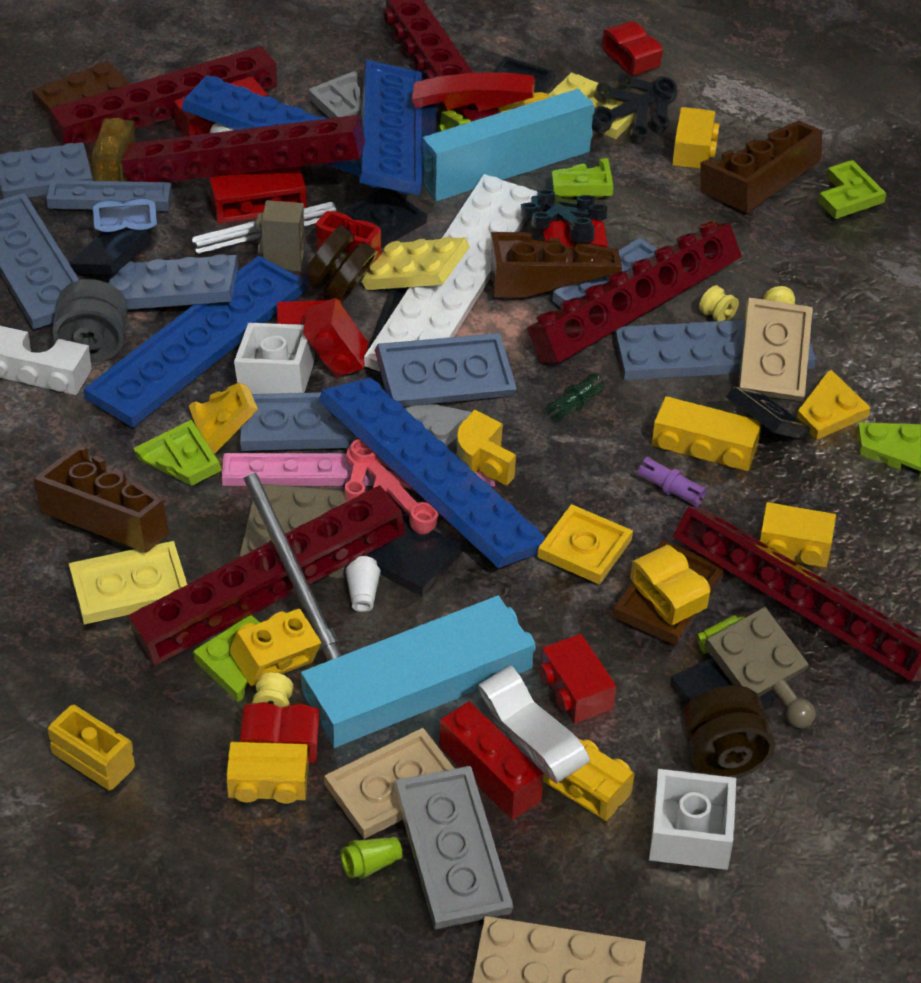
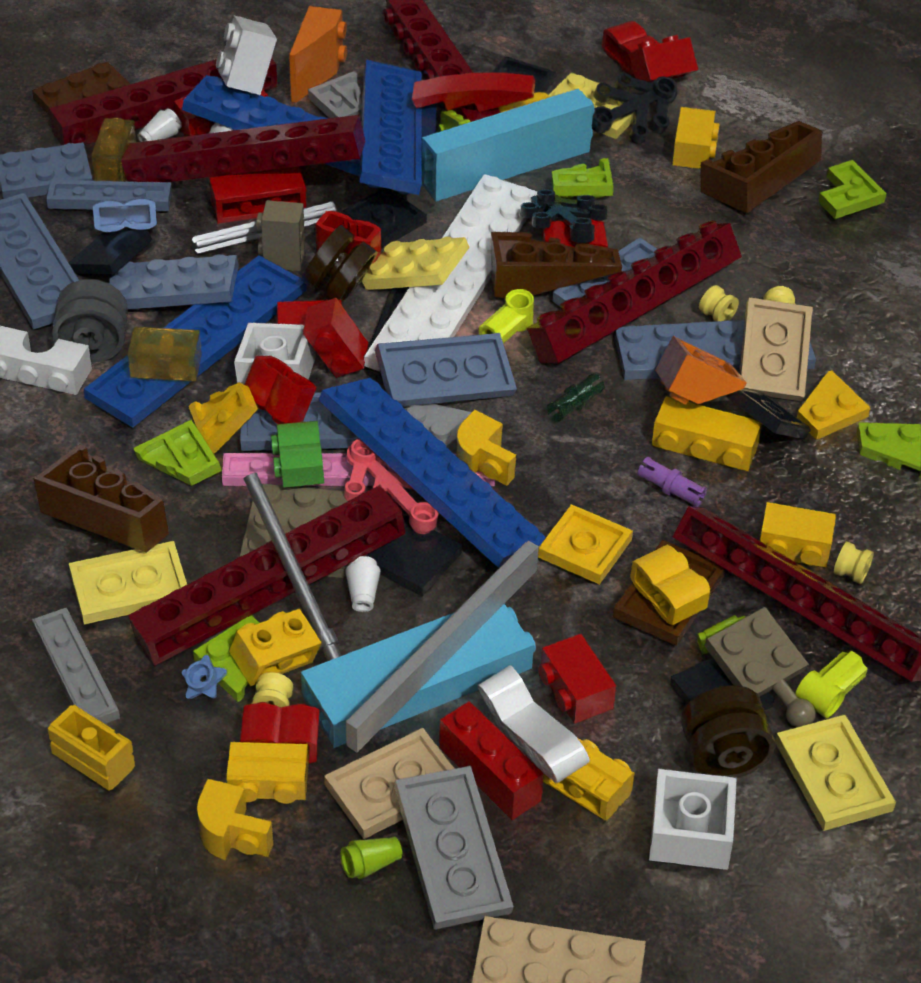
(75, 665): none -> light grey tile
(161, 126): none -> white cone
(164, 353): none -> clear yellow brick
(196, 672): none -> medium blue plate
(226, 826): none -> yellow brick
(246, 54): none -> white brick
(279, 390): none -> red brick
(299, 454): none -> bright green brick
(317, 50): none -> orange slope
(441, 646): none -> light grey tile
(512, 316): none -> neon yellow piece
(669, 59): none -> red brick
(696, 374): none -> orange slope
(829, 686): none -> neon yellow piece
(835, 772): none -> light yellow plate
(853, 562): none -> light yellow wheel

